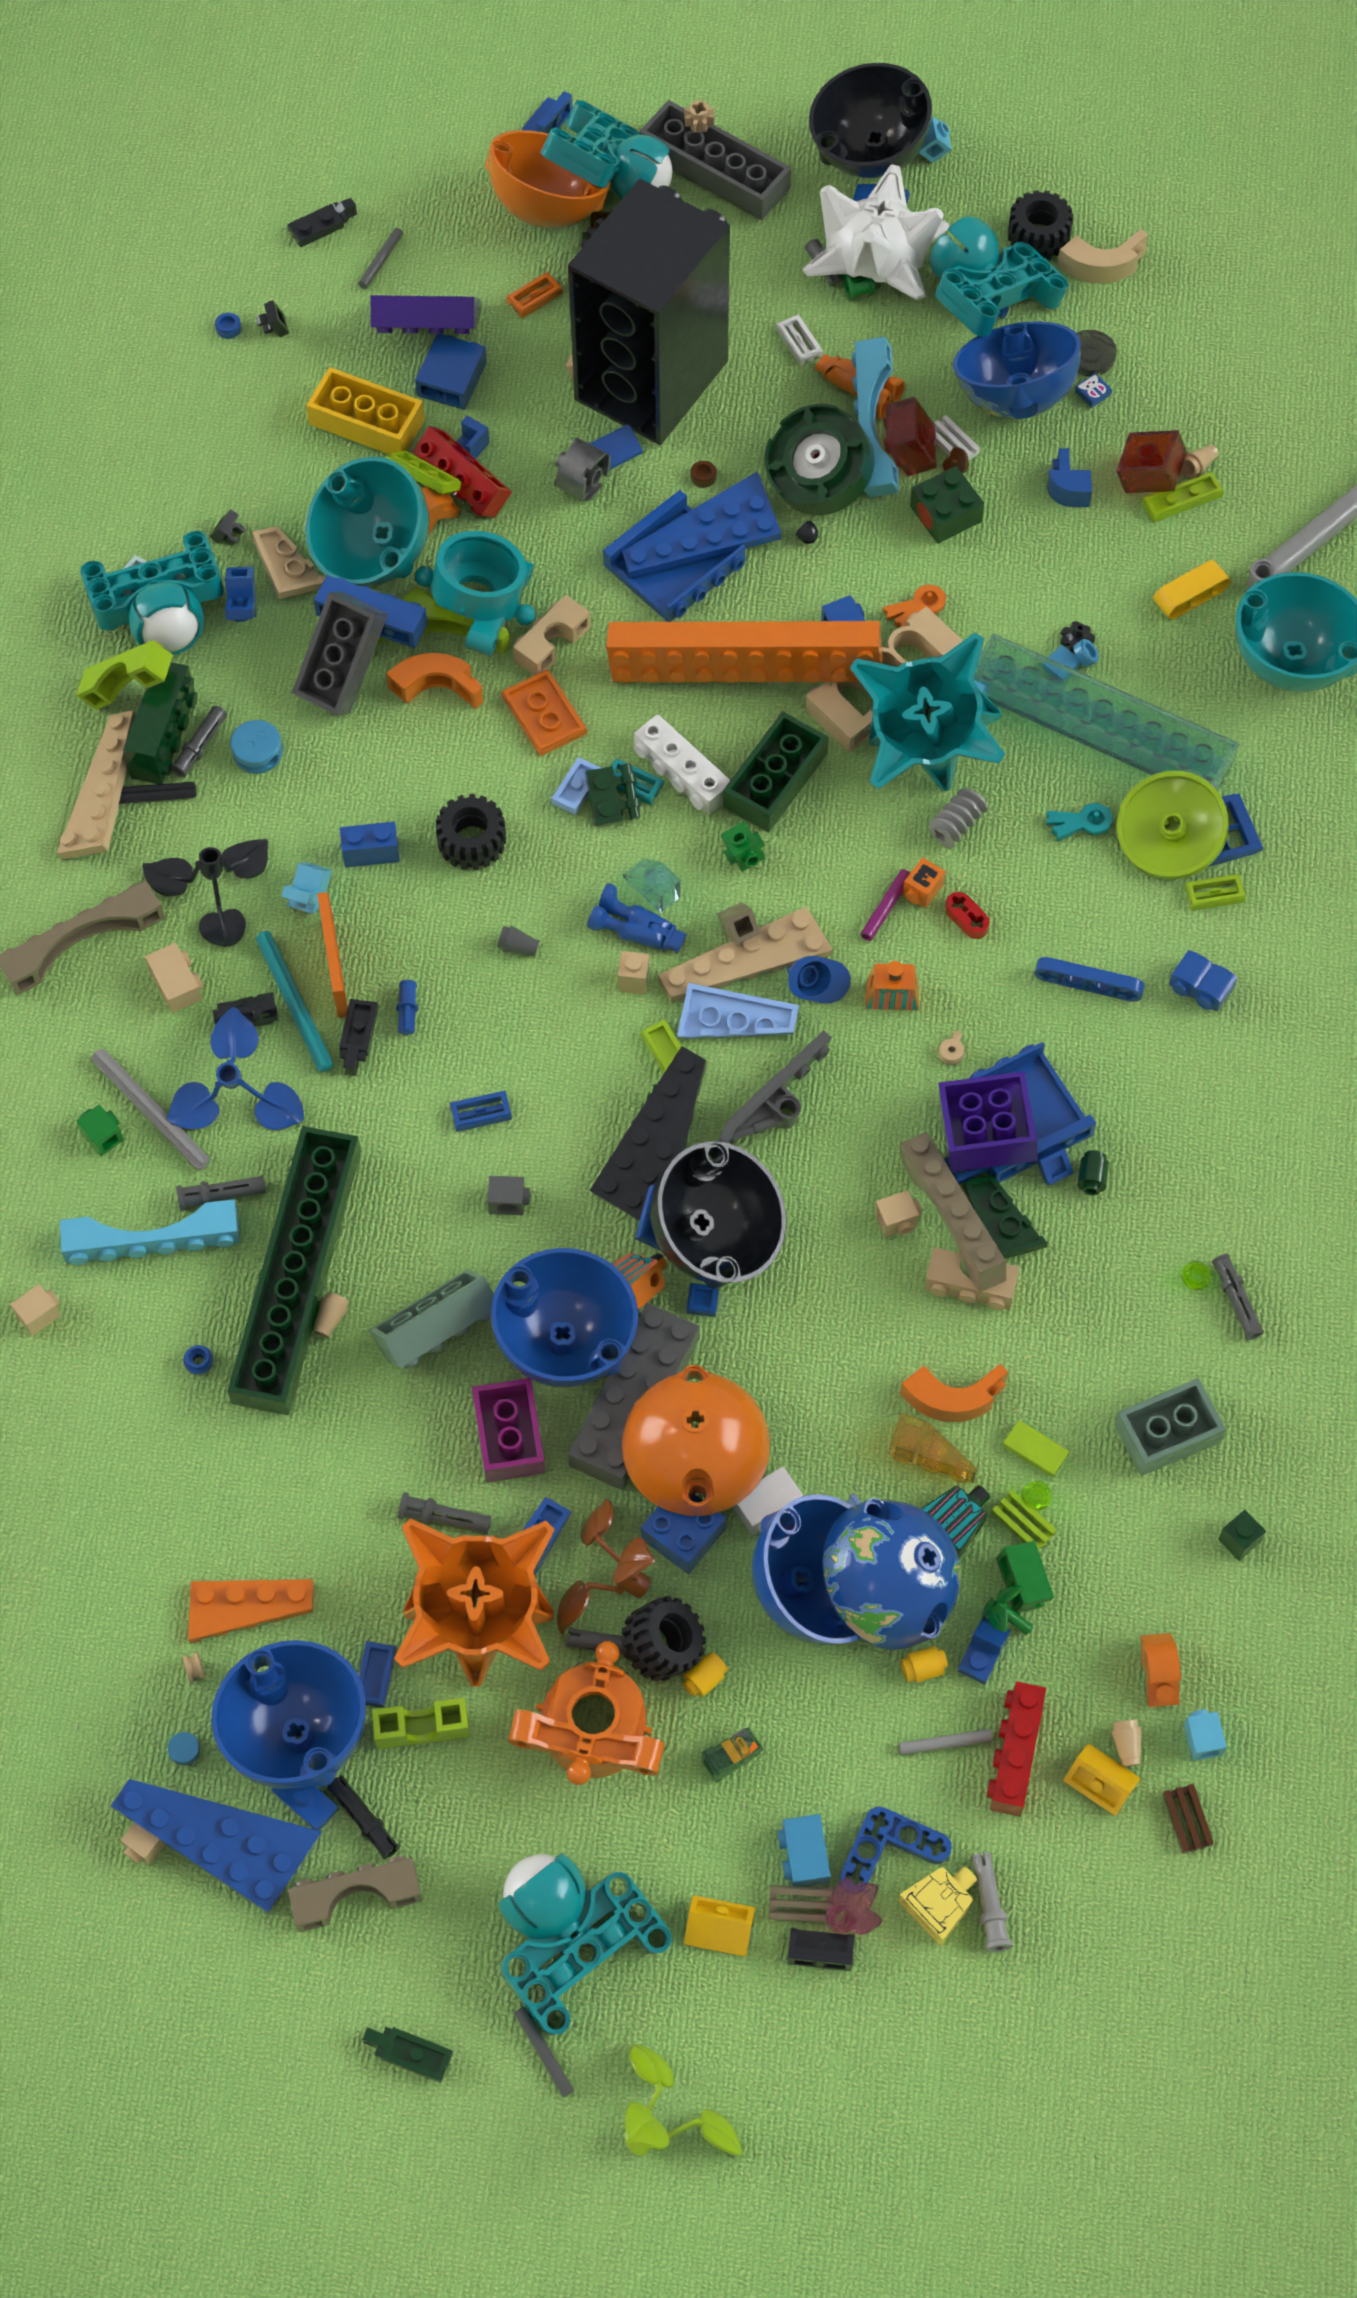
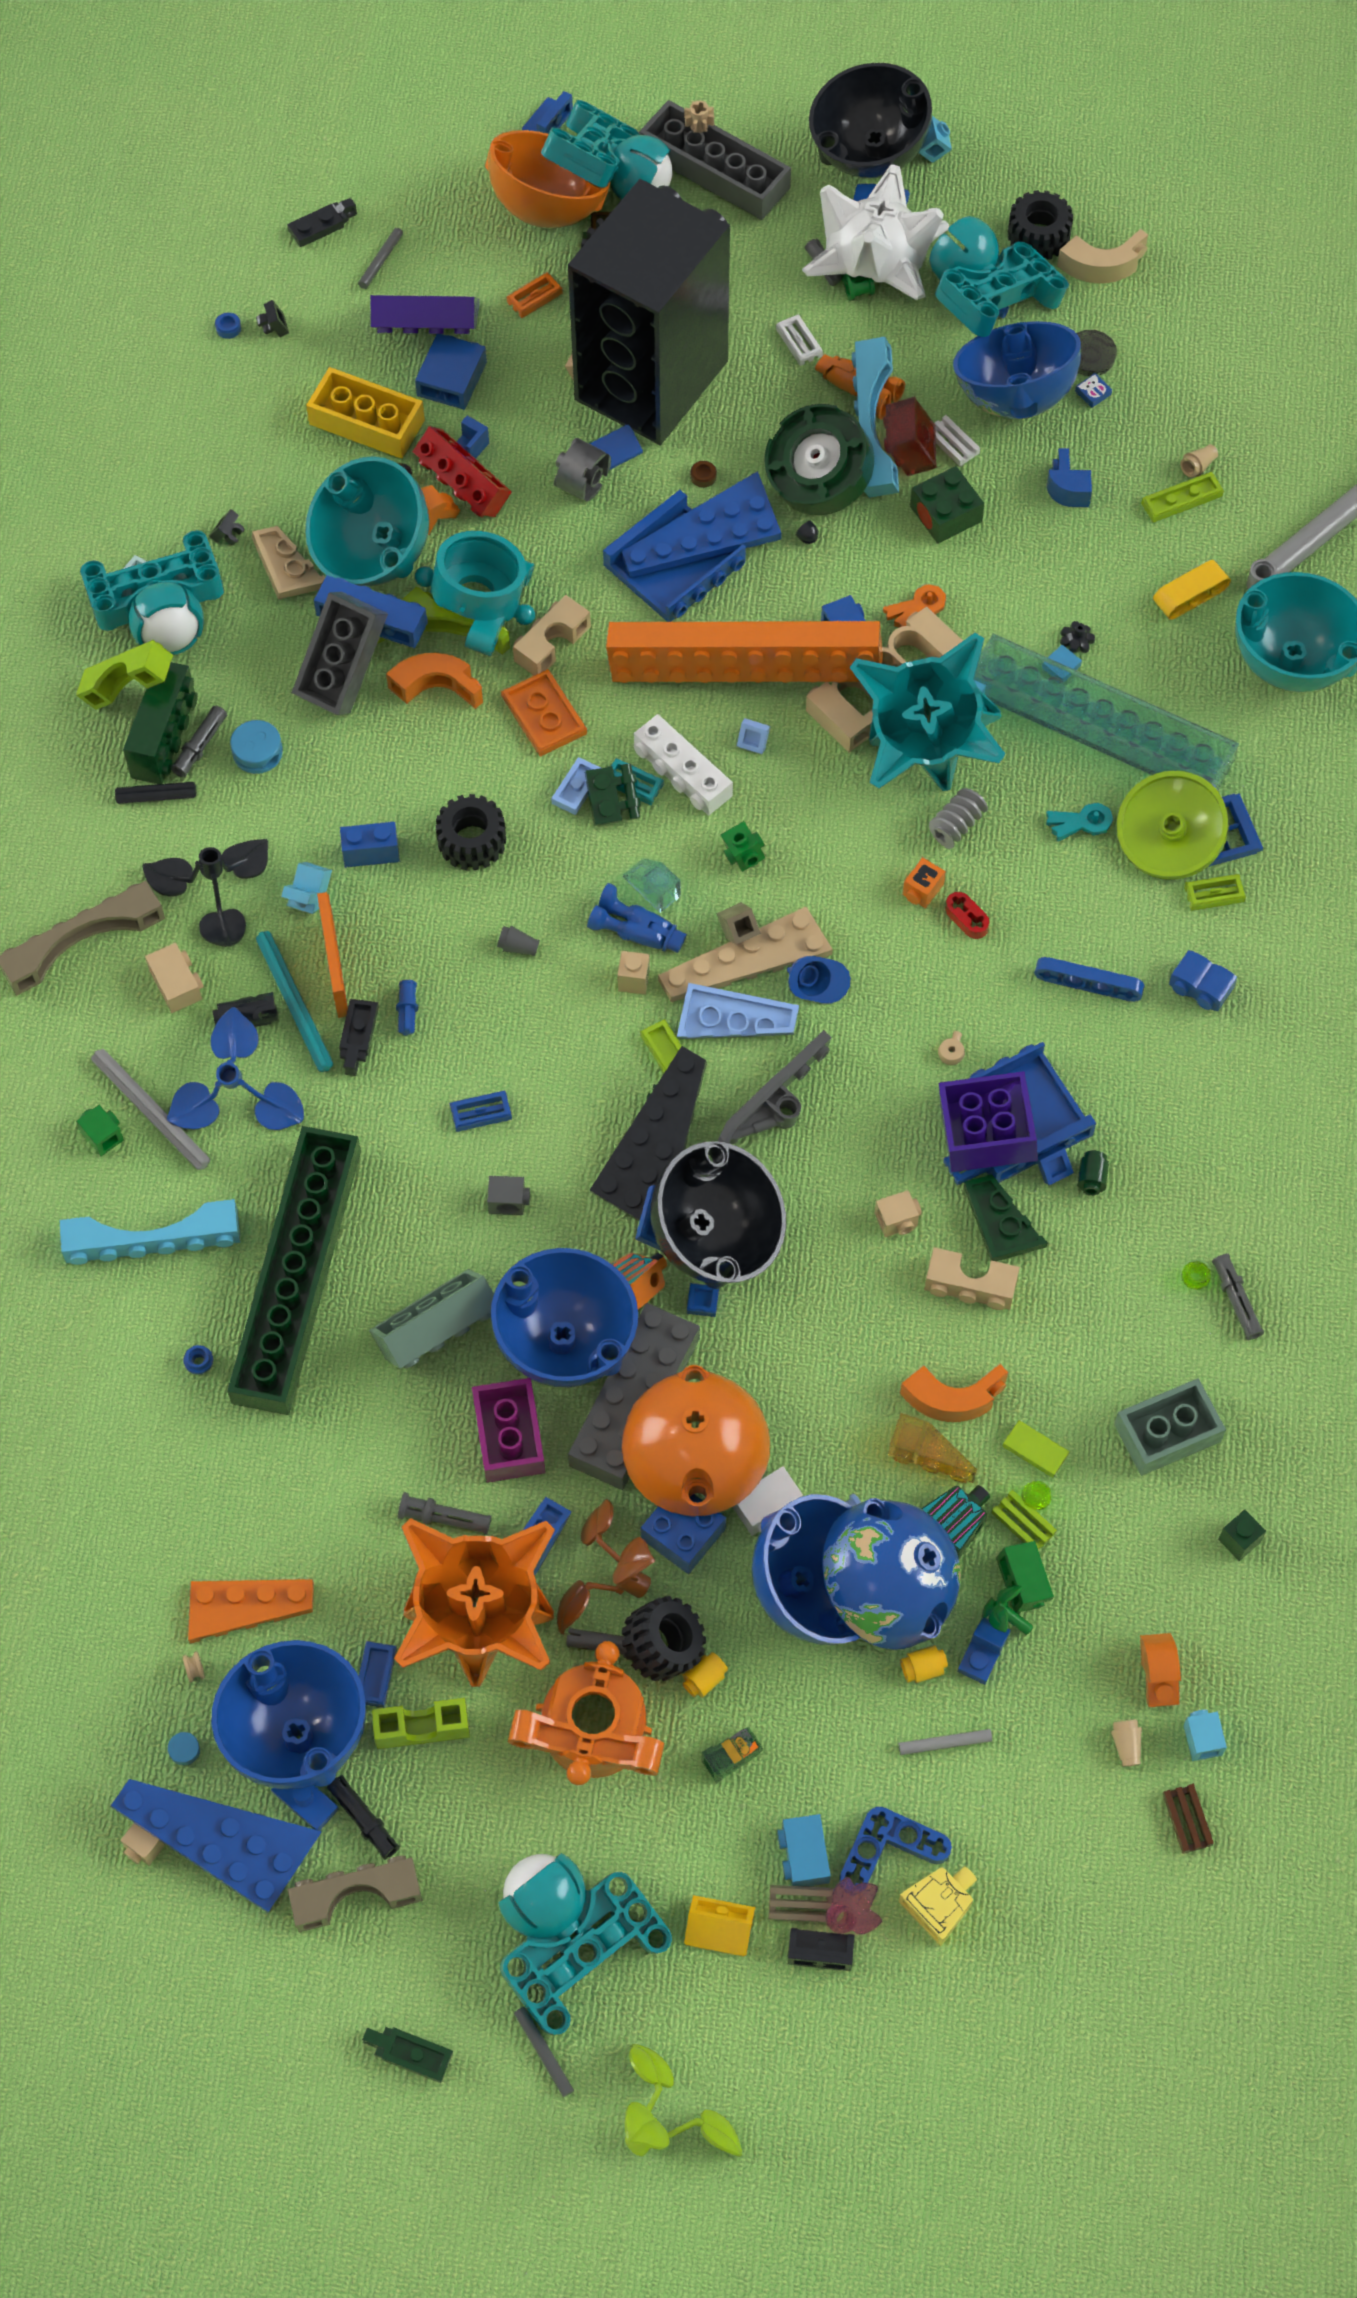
(36, 1309): tan brick -> none
(97, 804): tan wing -> none
(206, 1193): dark grey pin -> none
(240, 593): blue brick -> none
(330, 1313): tan cone -> none
(425, 472): lime tile -> none
(753, 736): none -> light blue tile
(775, 772): dark green brick -> none
(885, 906): magenta piece -> none
(892, 987): orange torso -> none
(958, 458): reddish brown piece -> none
(971, 1237): dark tan arch -> none
(993, 1917): light grey pin -> none
(1018, 1748): red brick -> none
(1086, 652): dark azure tile -> none
(1101, 1779): yellow panel -> none
(1151, 461): clear red brick -> none

